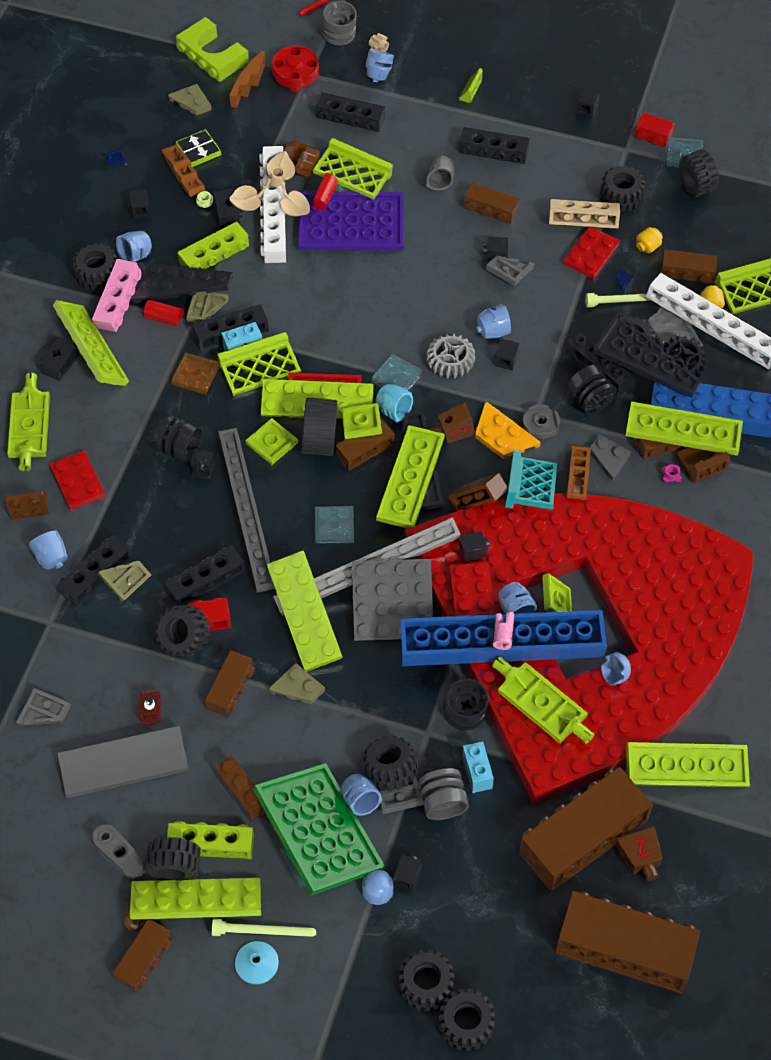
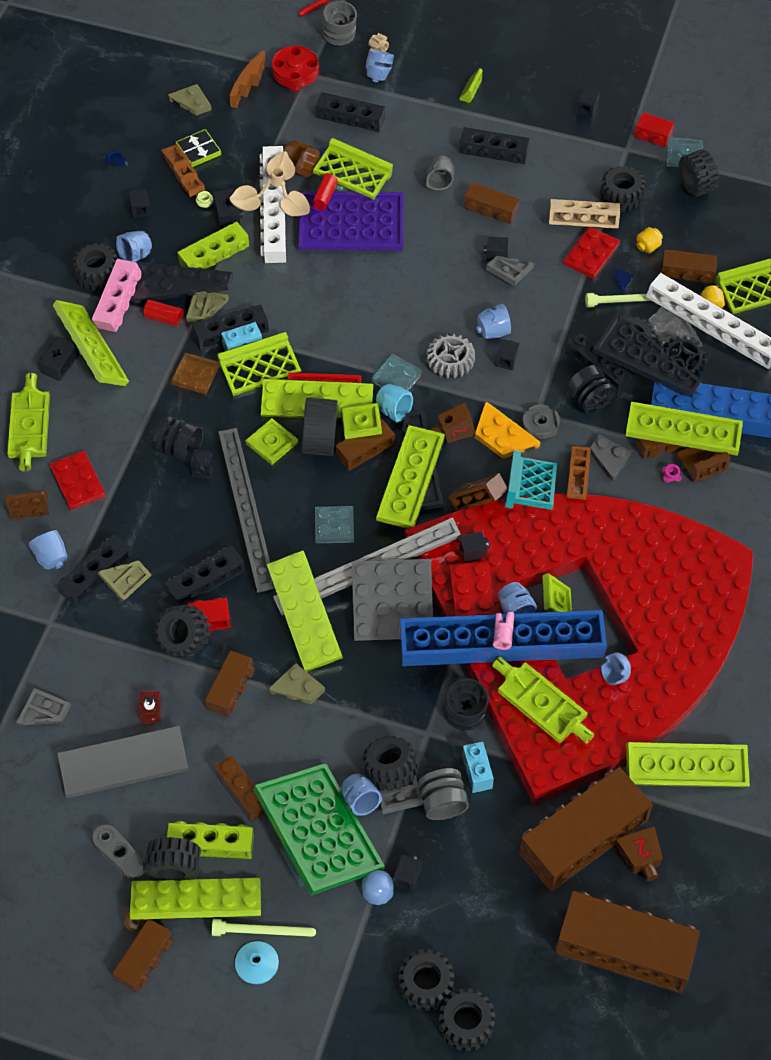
(216, 64): lime arch -> none

